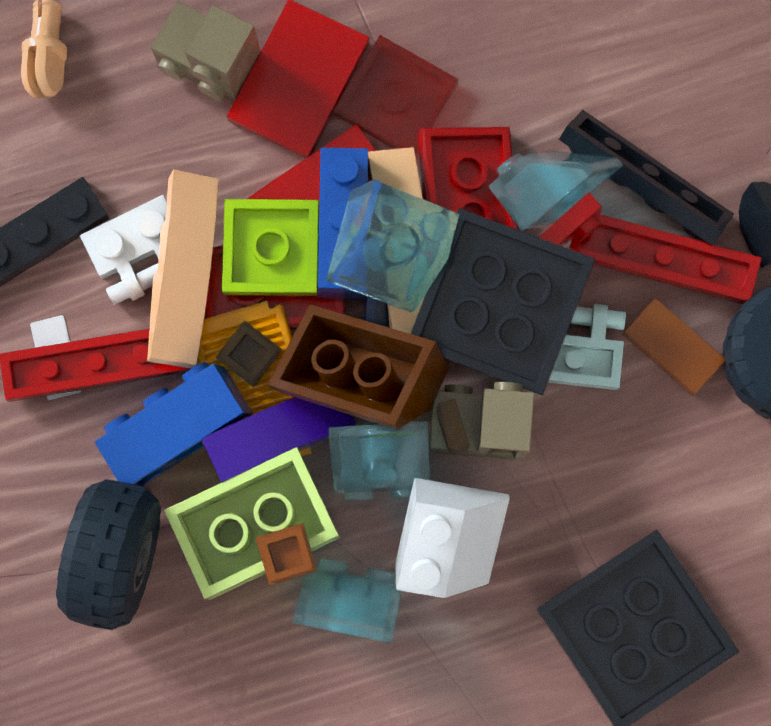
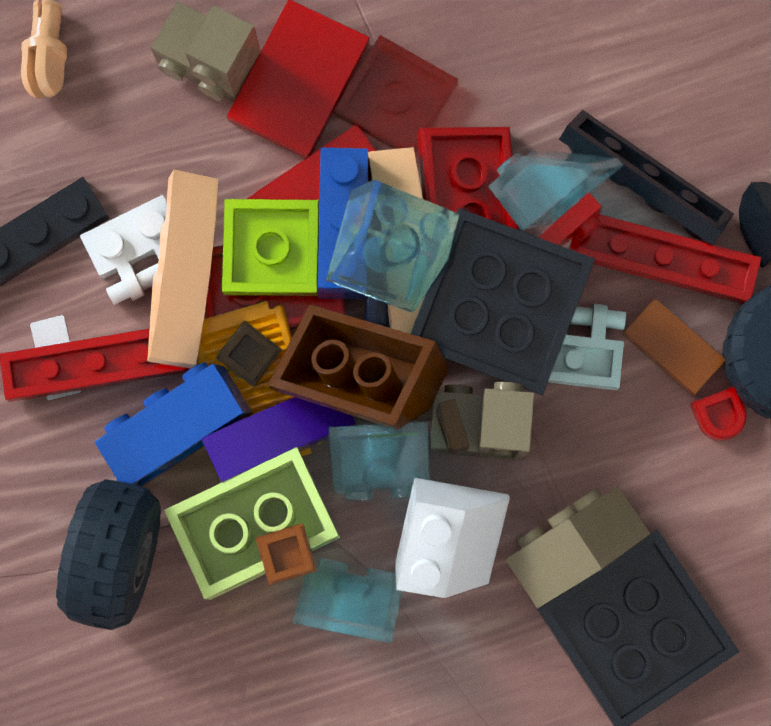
(576, 544): none -> dark tan brick
(720, 415): none -> red tile

